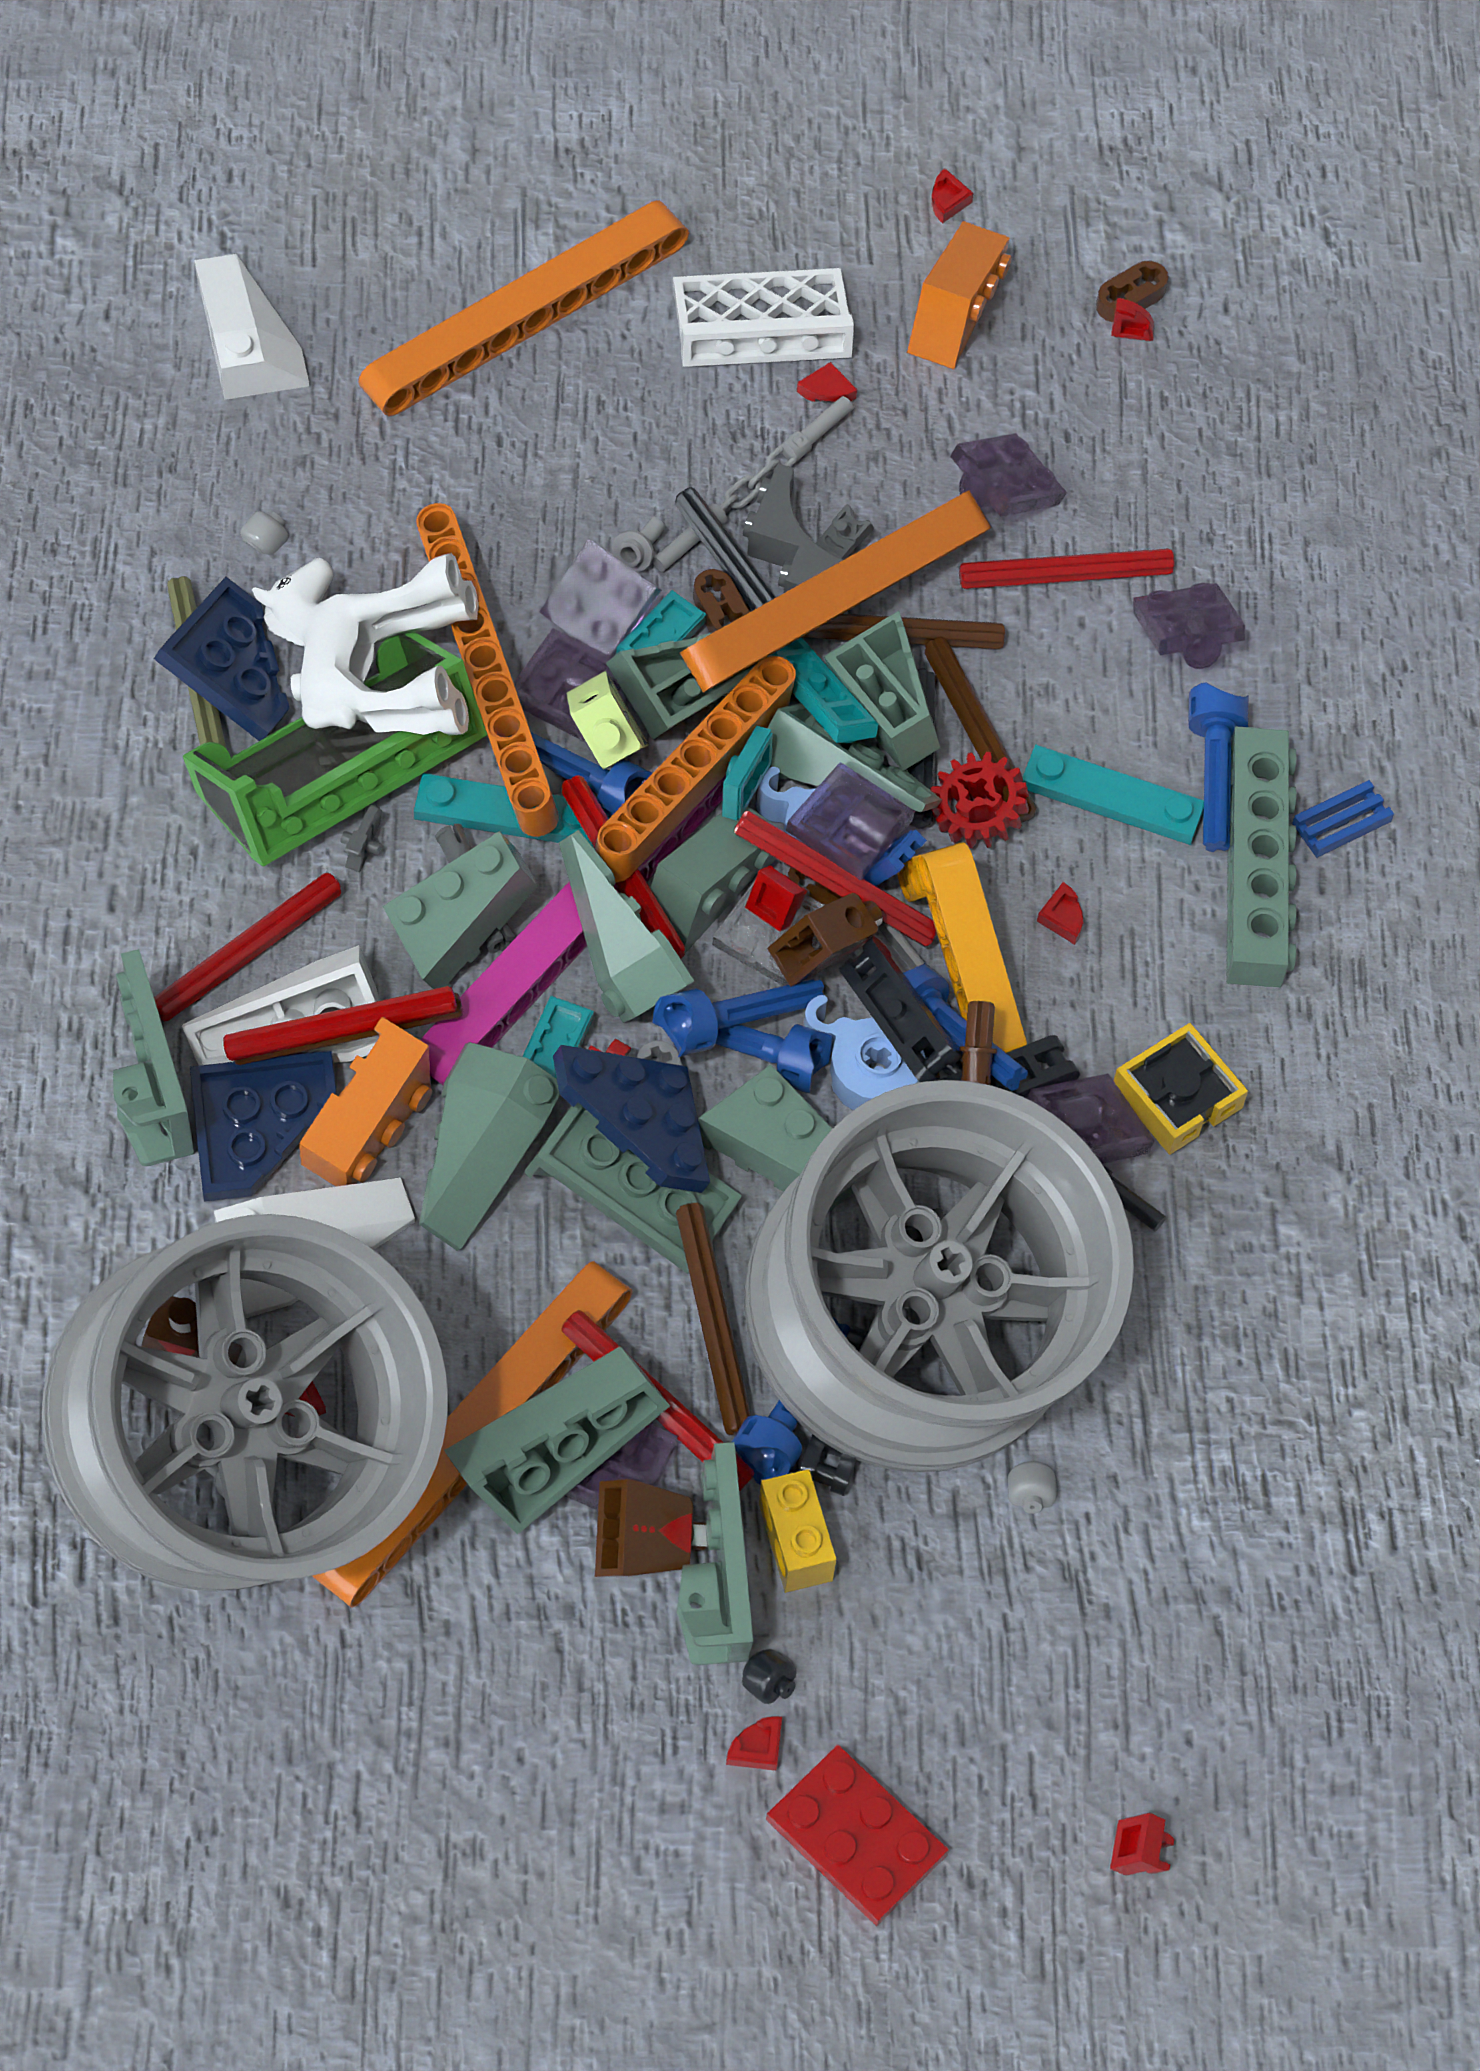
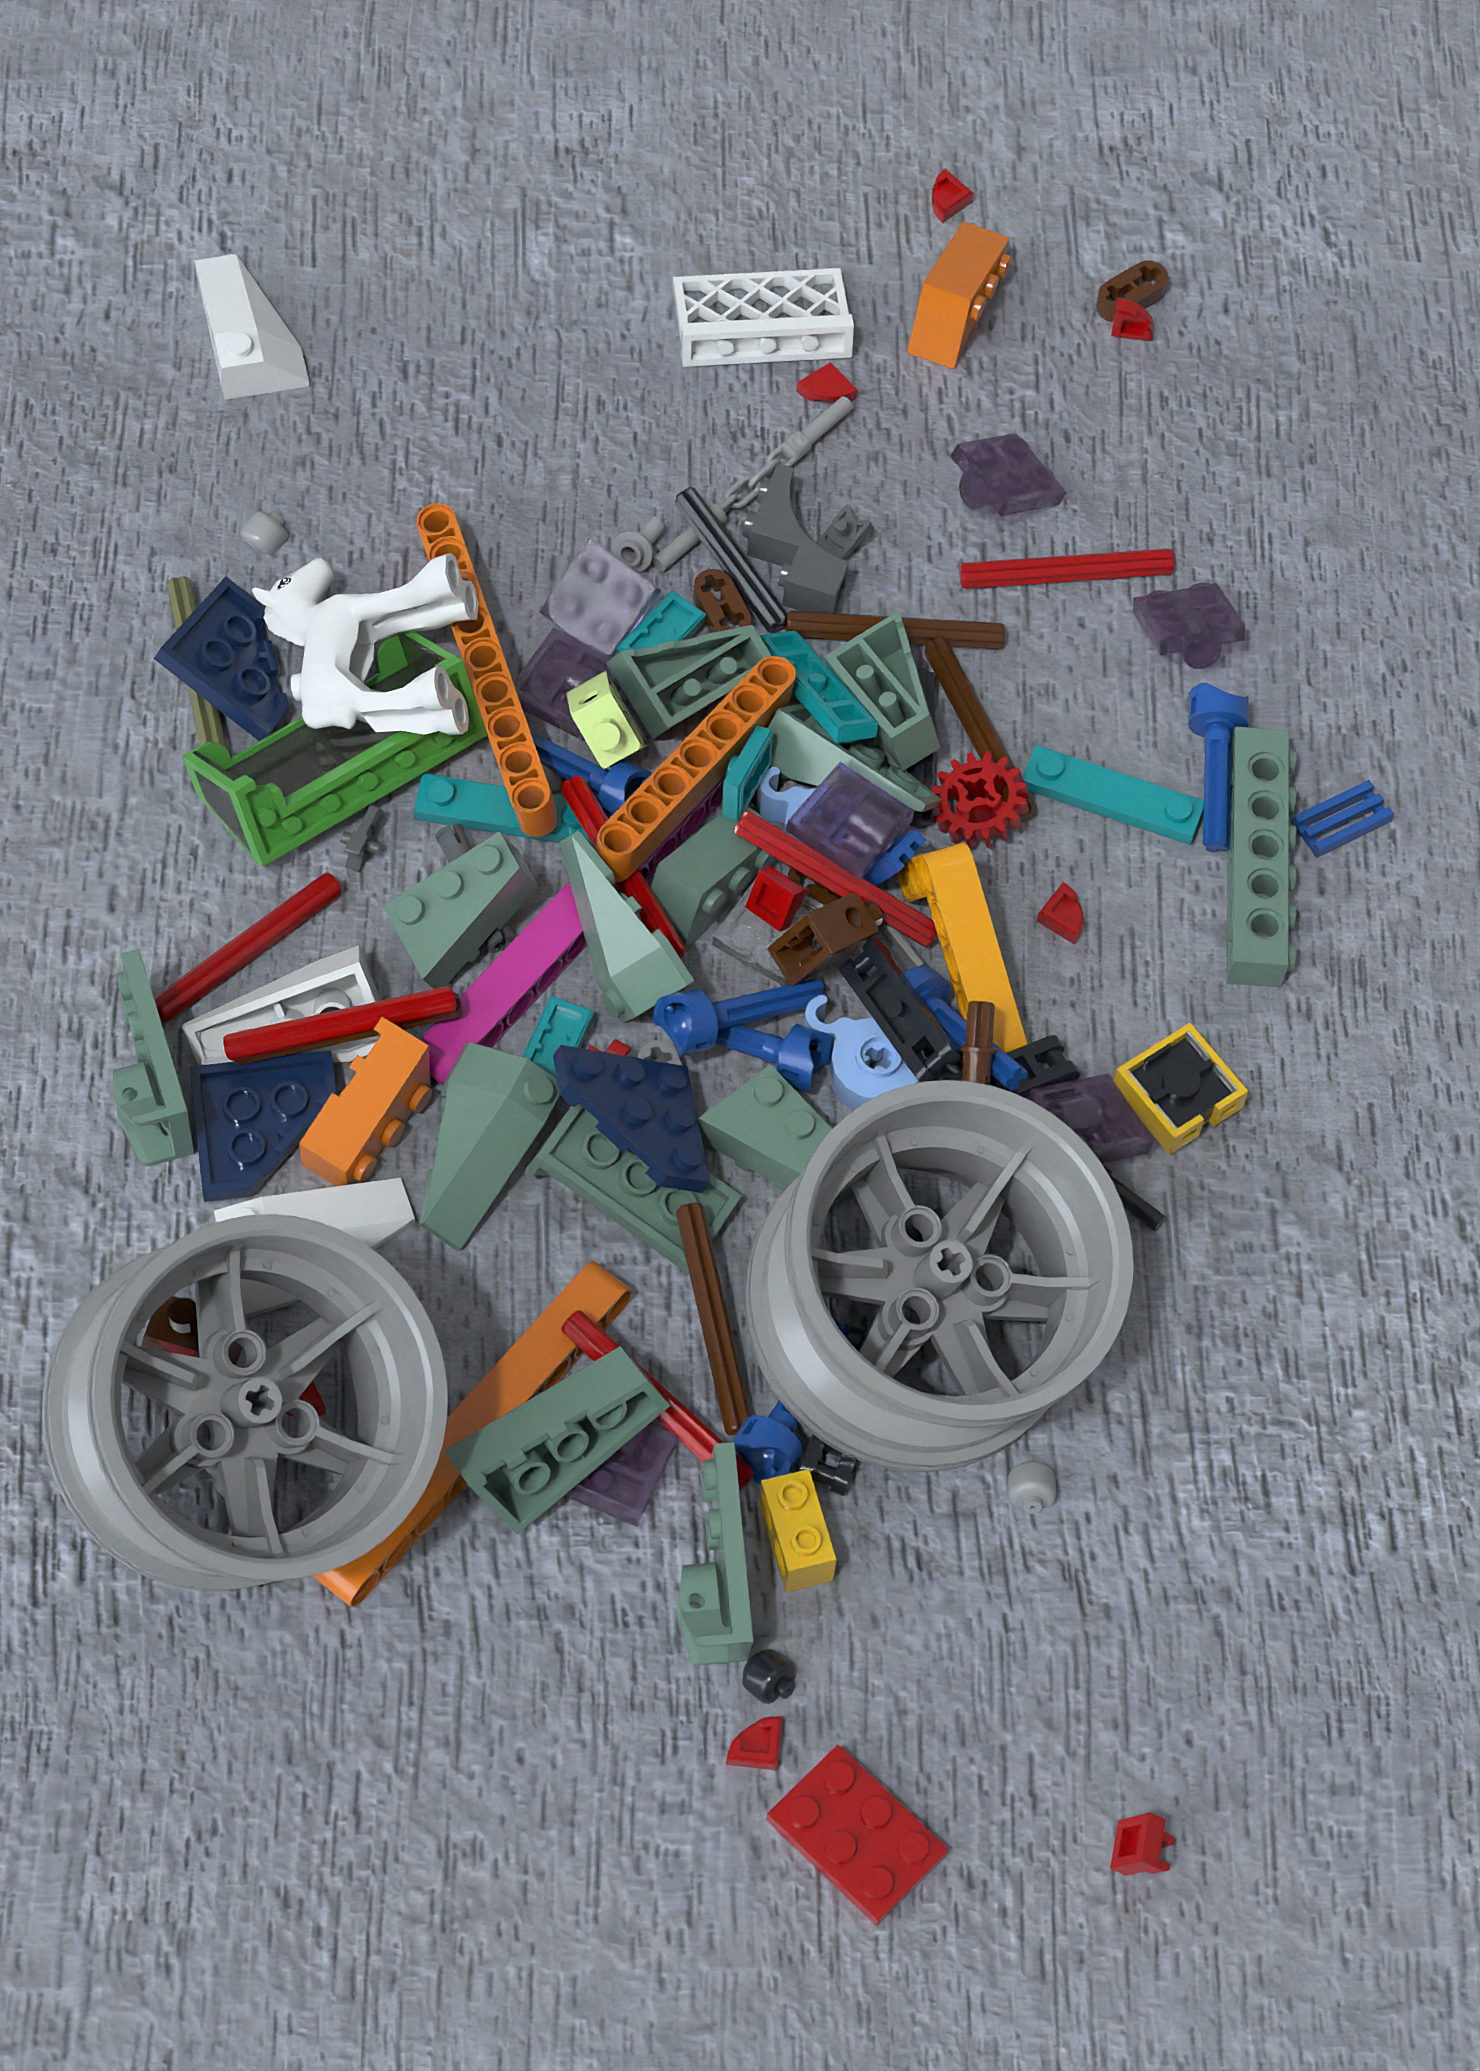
(523, 308): orange beam -> none
(644, 1529): reddish brown torso -> none
(834, 591): orange beam -> none

